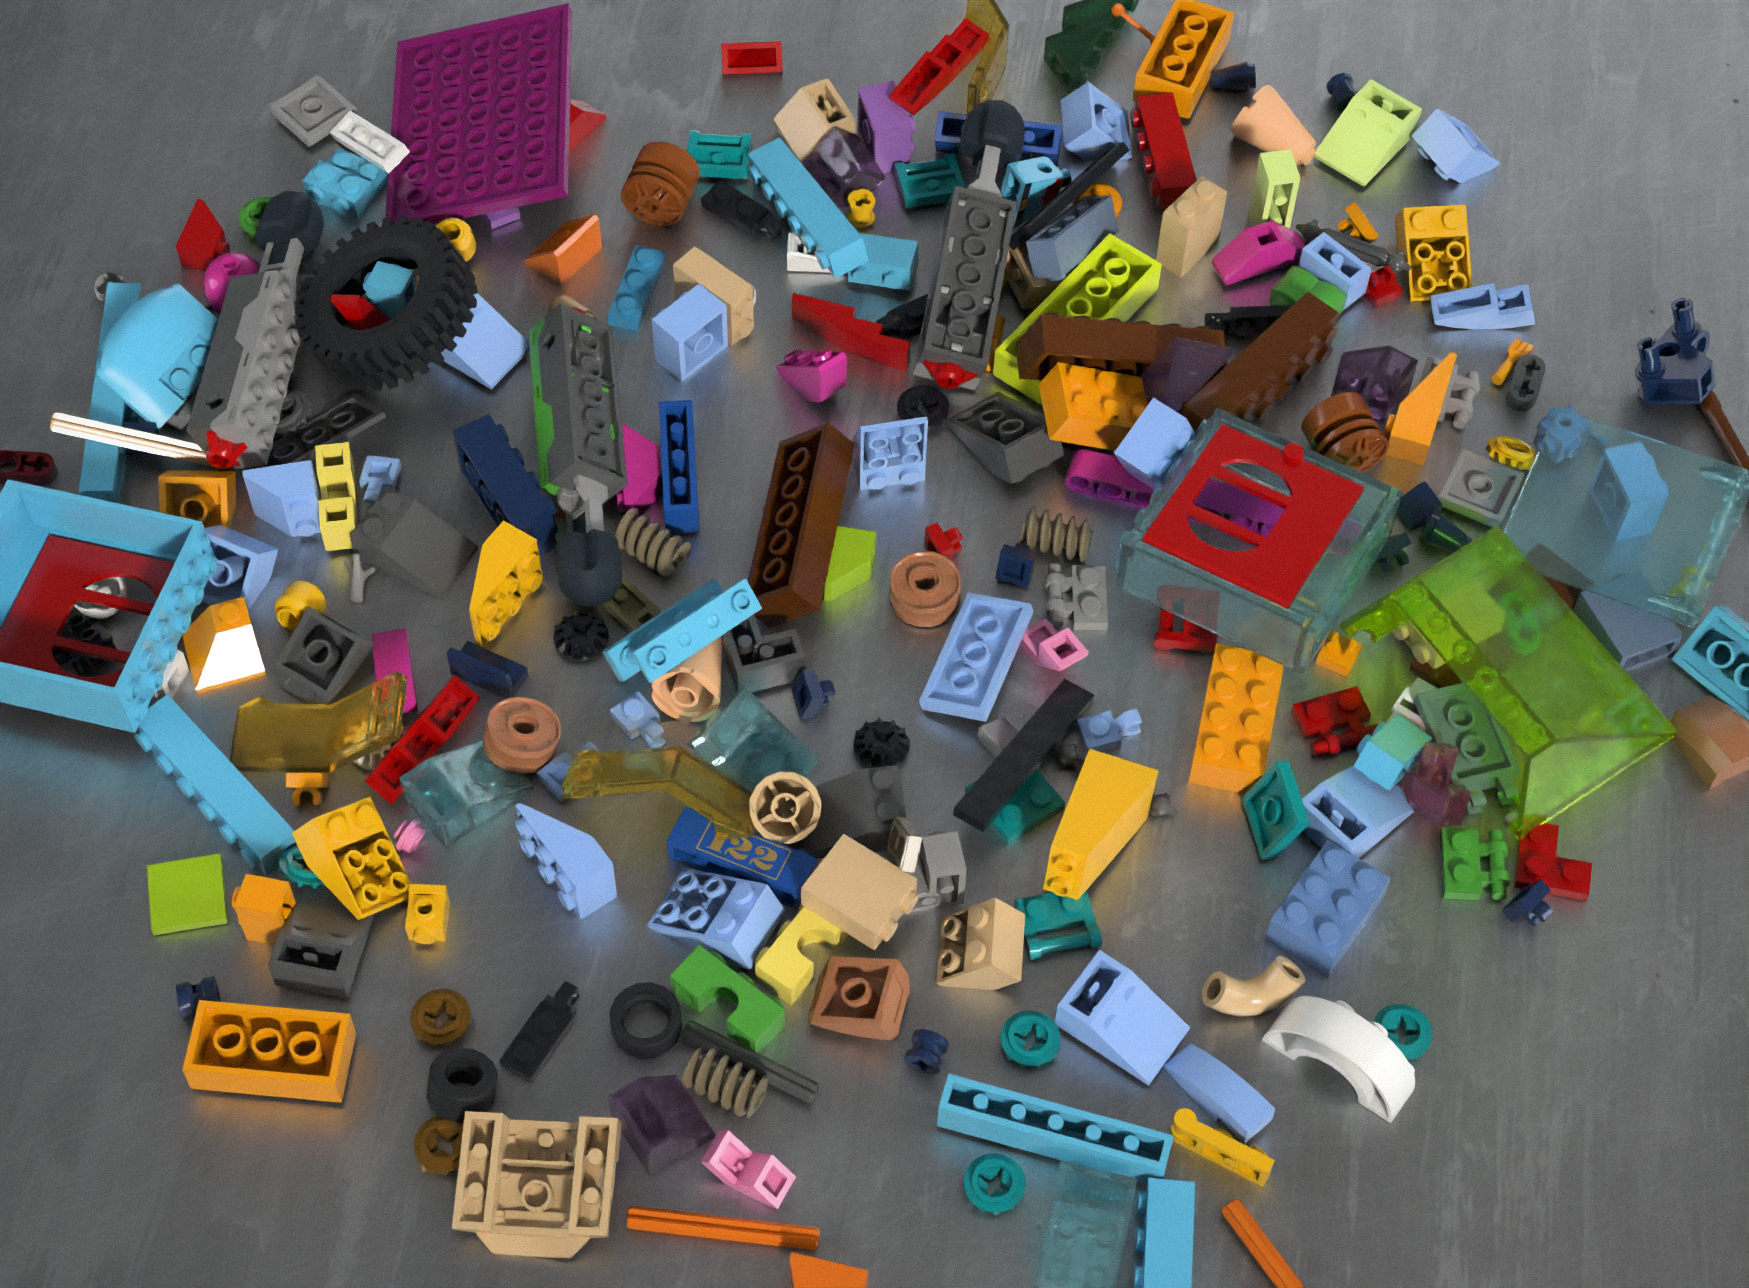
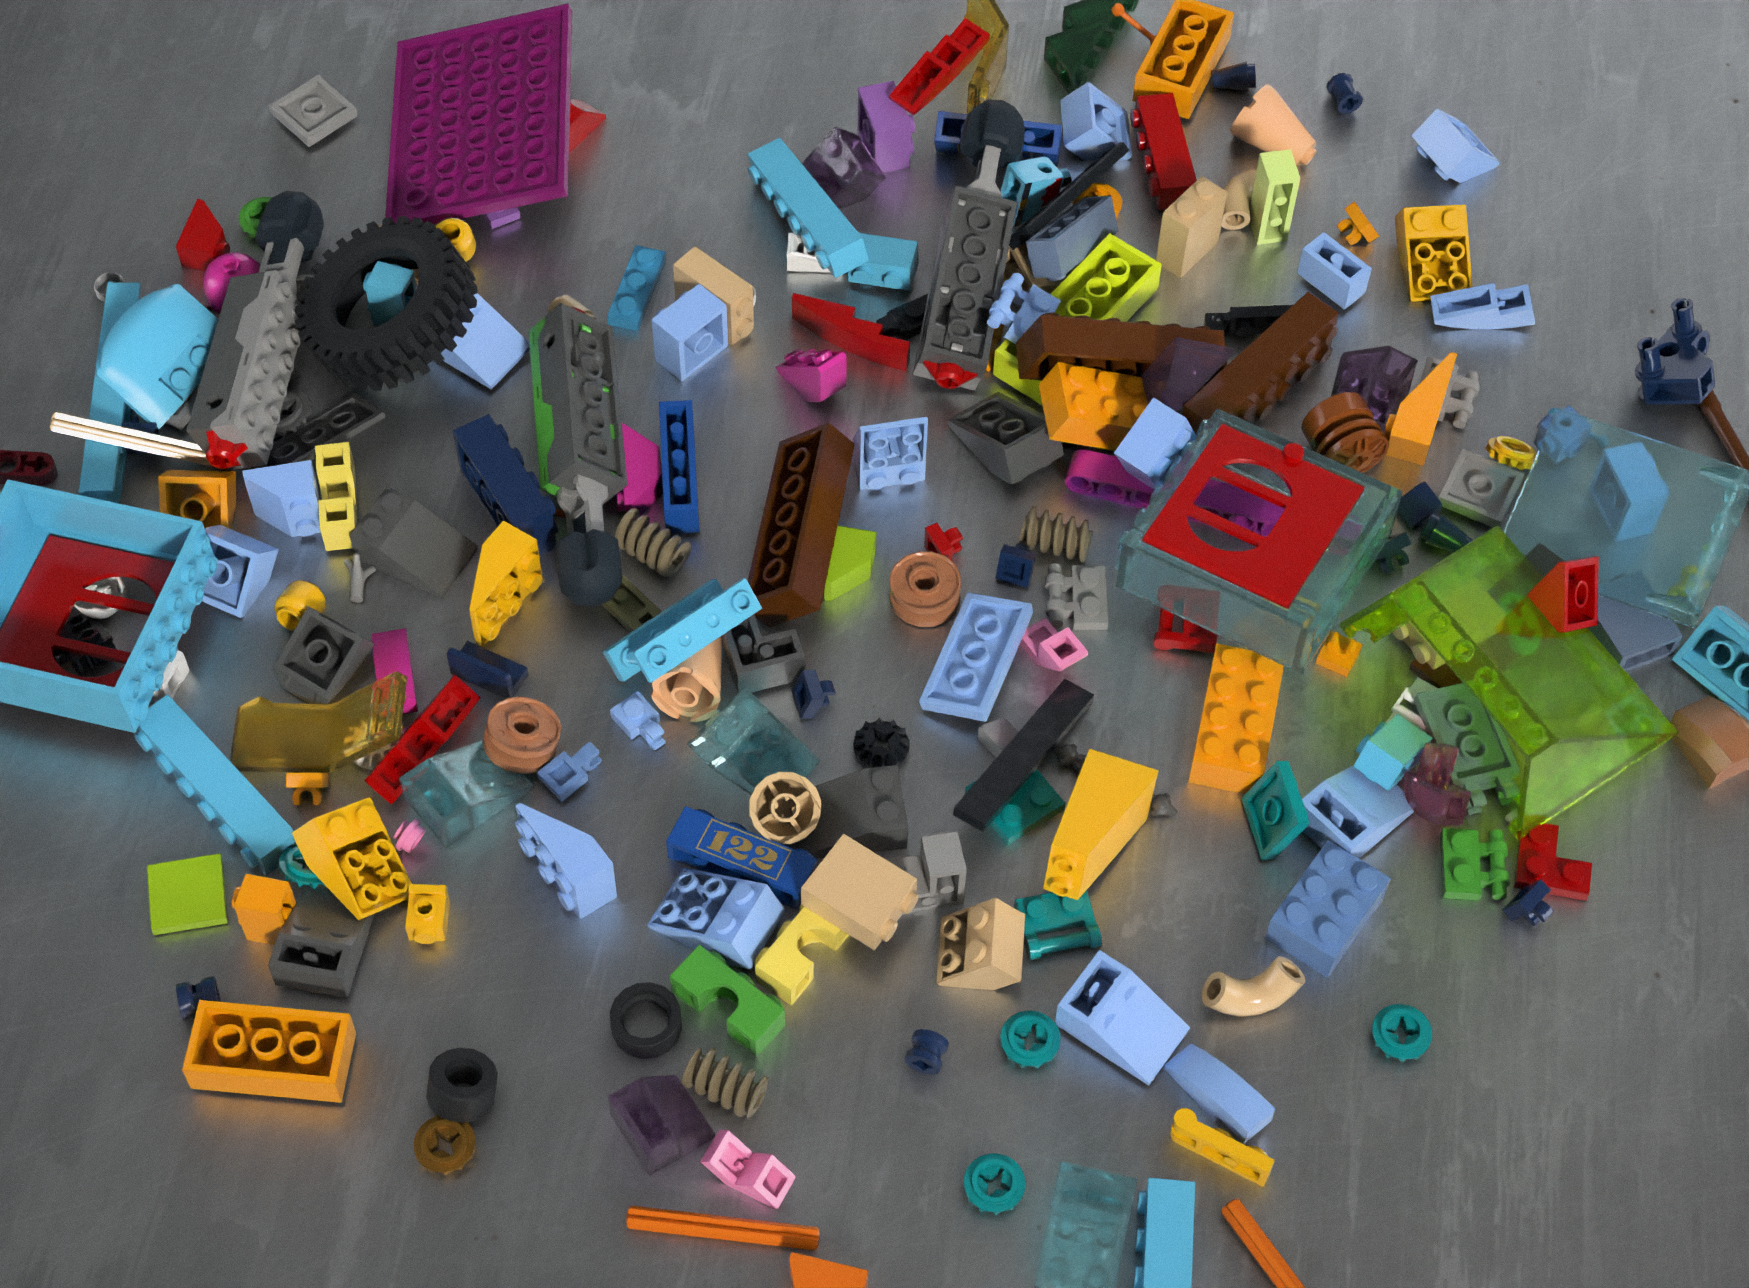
(223, 646): slope -> none
(345, 183): medium azure plate -> none
(359, 311): red slope -> none
(369, 142): white plate -> none
(377, 475): light blue plate -> none
(431, 1006): pearl gold gear -> none
(536, 1183): tan slope -> none
(541, 1034): black hinge -> none
(567, 249): orange slope -> none
(579, 648): black gear -> none
(660, 184): dark orange wheel -> none
(667, 770): clear yellow windscreen -> none
(721, 154): teal plate -> none
(741, 211): black hinge -> none
(751, 57): red slope -> none
(778, 1074): dark grey axle -> none
(811, 117): tan slope -> none
(861, 205): yellow bush -> none
(861, 997): nougat slope -> none
(904, 844): dark tan plate -> none
(928, 180): teal plate -> none
(931, 399): black gear -> none
(1031, 303): none -> light blue plate
(1053, 1129): medium azure brick -> none
(1105, 733): light blue plate -> none
(1238, 198): none -> tan cylinder
(1258, 252): dark pink slope -> none
(1299, 282): bright green brick -> none
(1332, 713): red plate -> none
(1350, 1046): white brick -> none
(1363, 250): dark grey wheel -> none
(1369, 133): yellowish green slope -> none
(1382, 287): red tile -> none
(1513, 353): light orange piece -> none
(1531, 384): dark grey beam -> none
(1569, 594): none -> red slope

